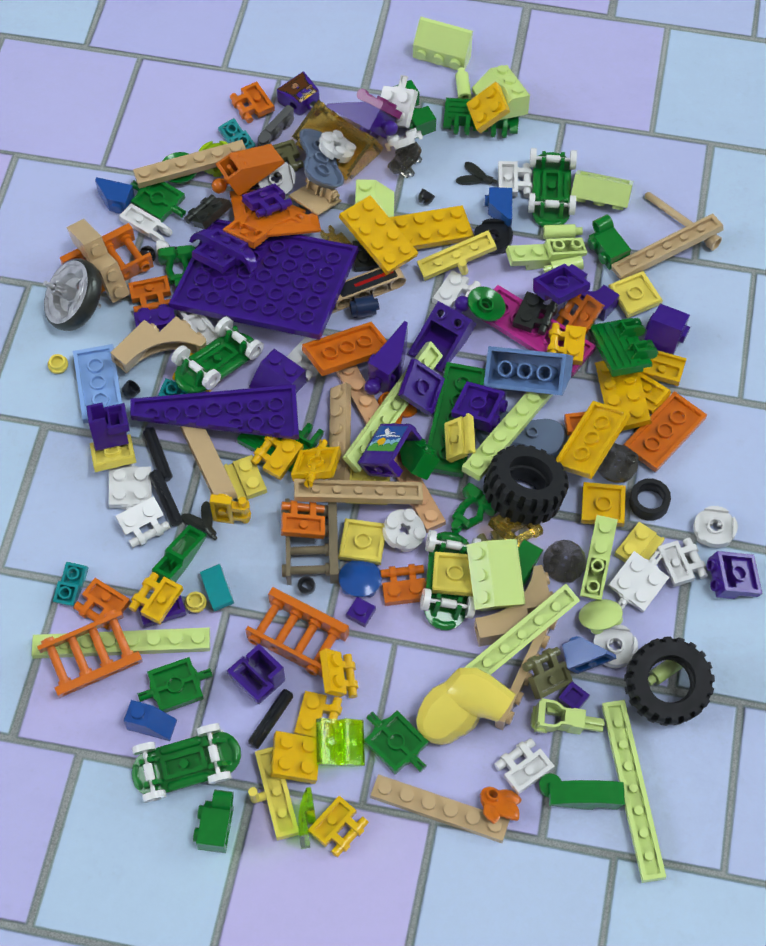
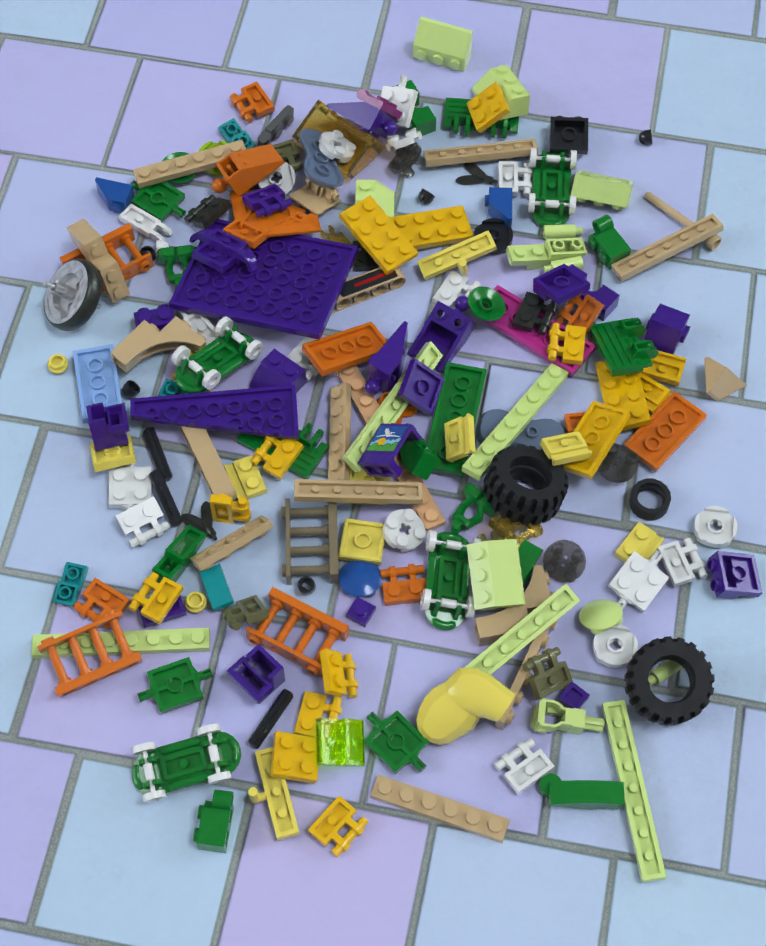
(148, 290): orange plate -> none
(149, 721): blue slope -> none
(230, 543): none -> tan plate
(247, 610): none -> olive plate
(299, 94): torso -> none
(302, 524): orange plate -> none
(306, 817): clear neon green slope -> none
(316, 463): yellow plate -> none
(364, 306): dark blue brick -> none
(451, 574): light yellow plate -> none
(463, 84): yellowish green cylinder -> none
(479, 152): none -> tan plate
(482, 403): dark purple plate -> none
(499, 803): orange plate -> none
(528, 370): medium blue slope -> none
(565, 448): none -> light yellow plate
(568, 134): none -> black plate
(584, 655): slope -> none
(598, 557): yellowish green slope -> none
(603, 500): yellow plate -> none
(636, 294): light yellow plate -> none
(645, 137): none -> black hinge
(720, 380): none -> tan slope

